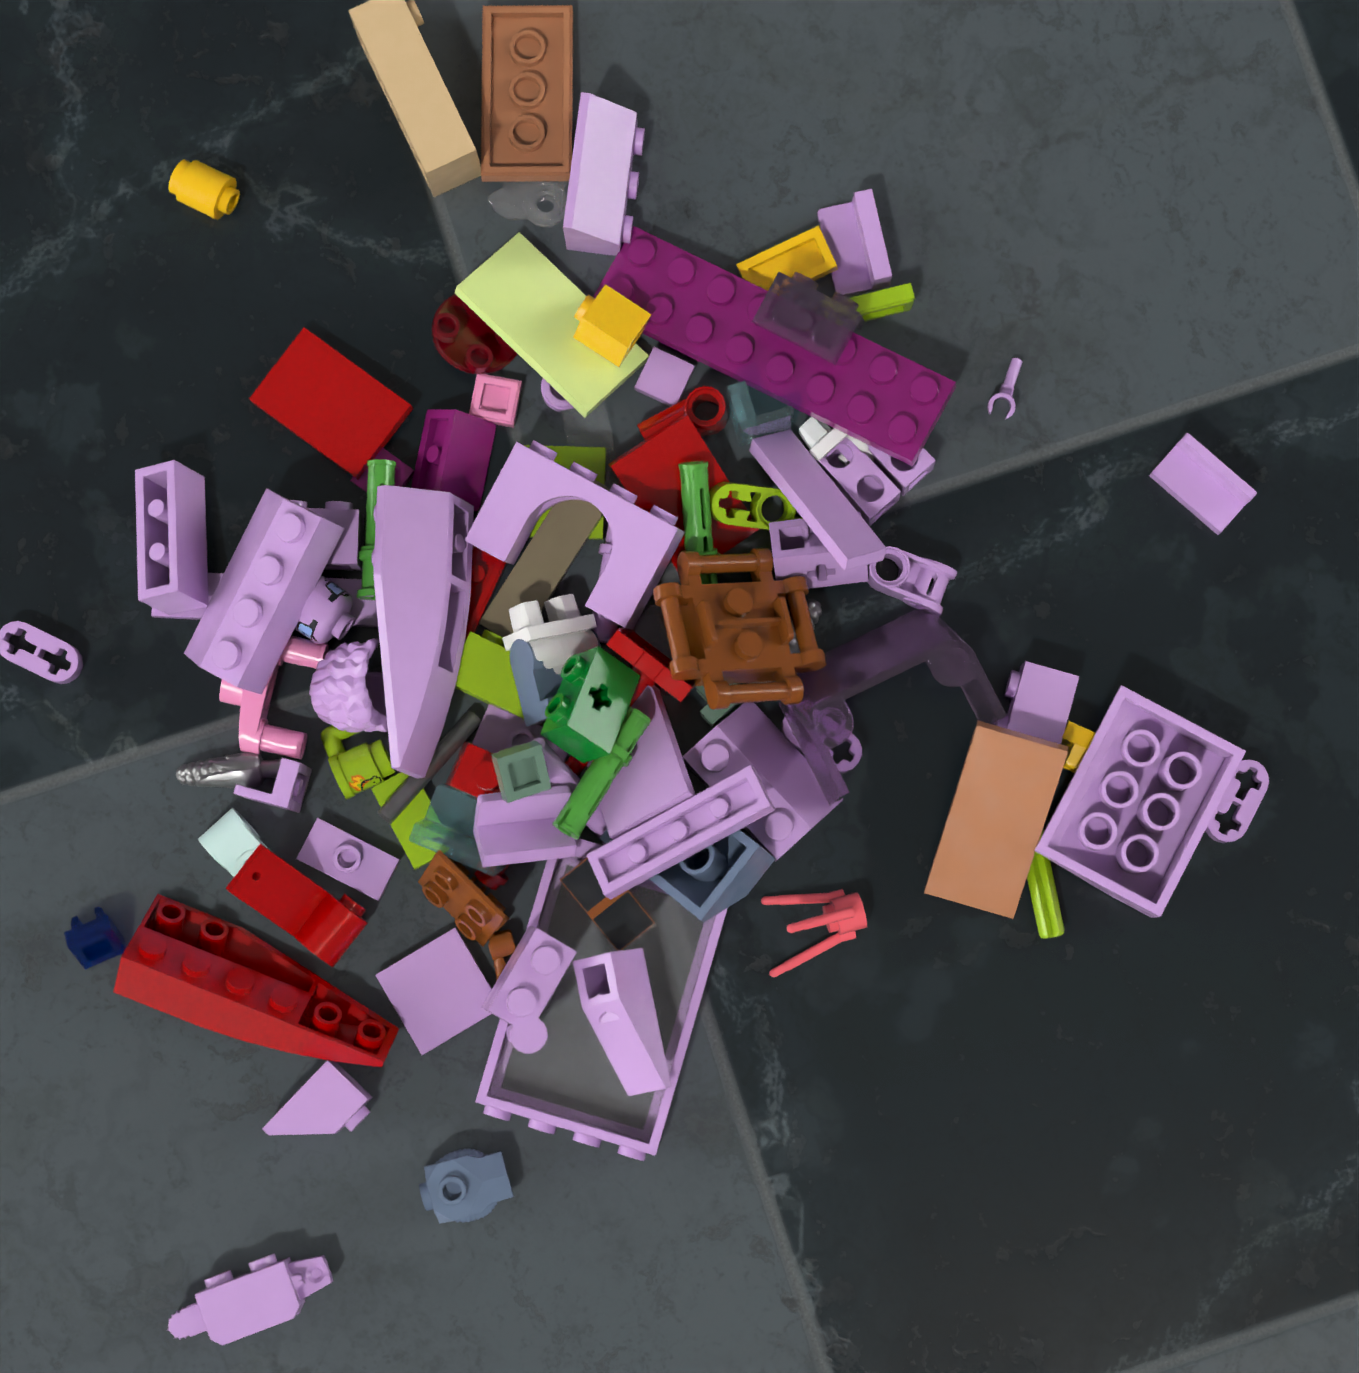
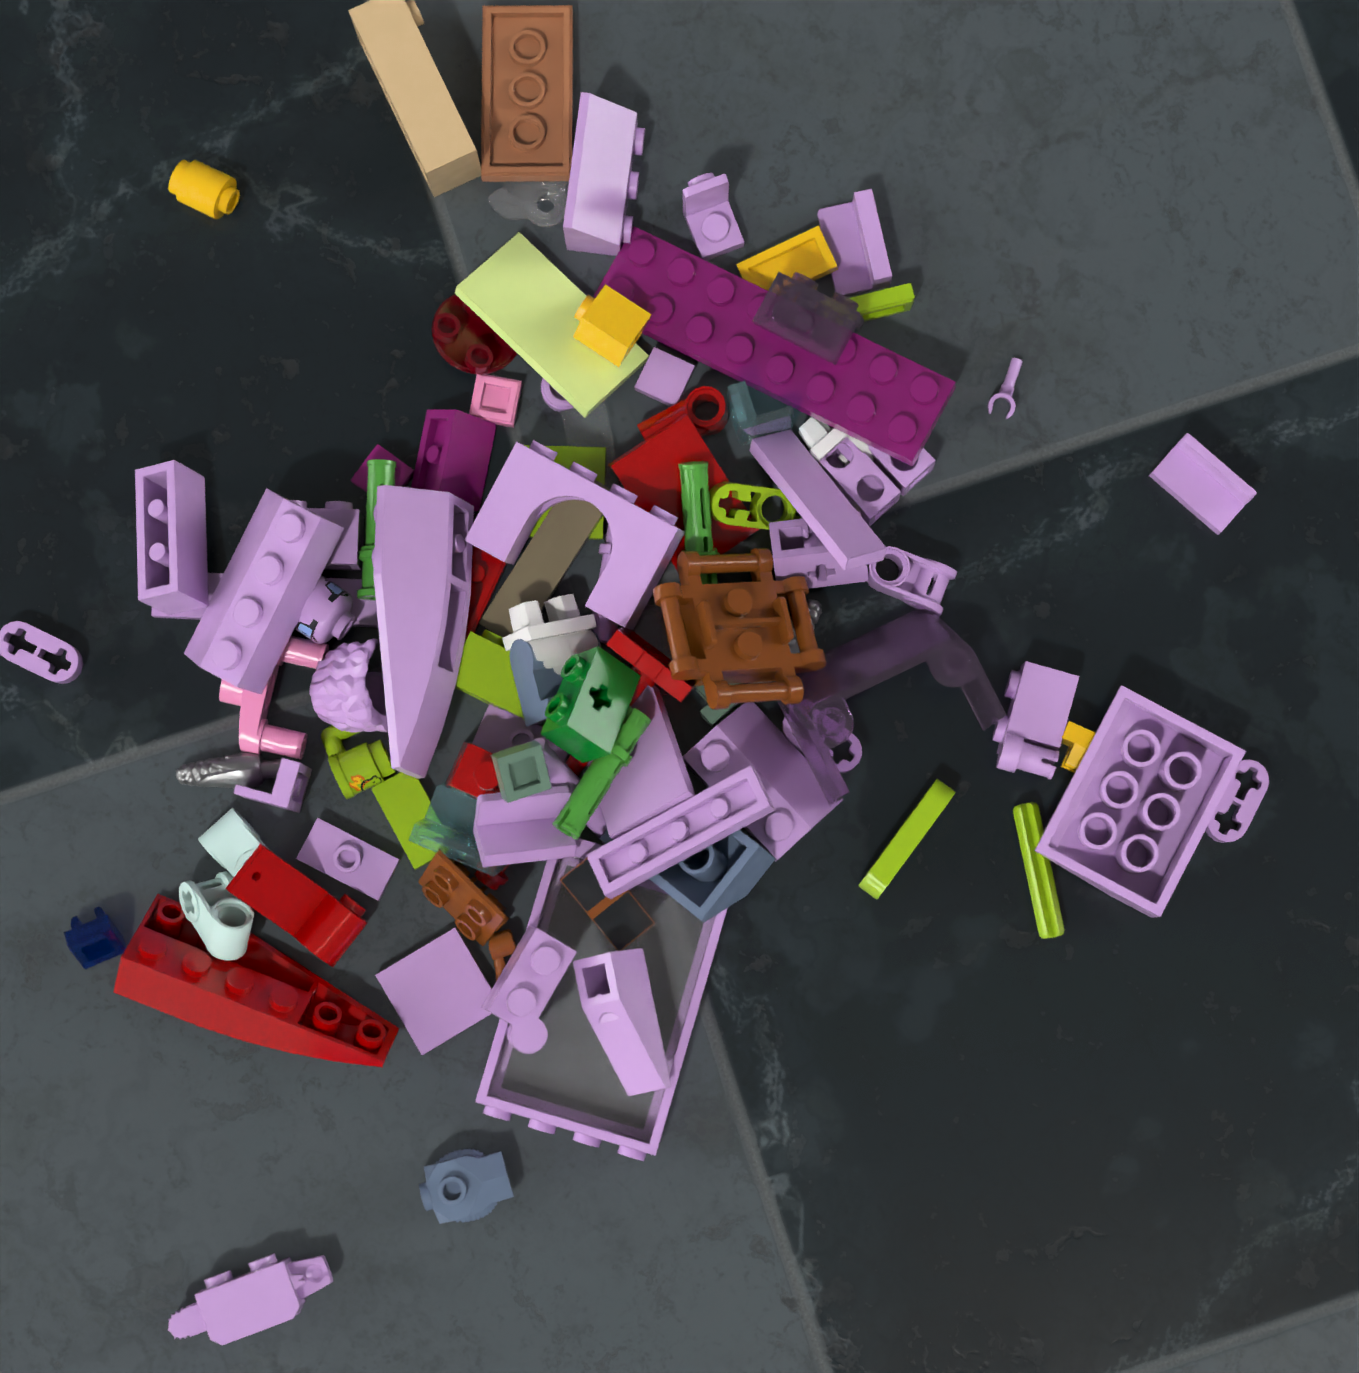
(217, 916): none -> light aqua piece
(322, 1105): lavender slope -> none
(331, 403): red tile -> none
(443, 752): flat silver bar -> none
(711, 216): none -> lavender bracket
(842, 915): coral plant -> none
(906, 839): none -> lime beam
(995, 819): nougat tile -> none

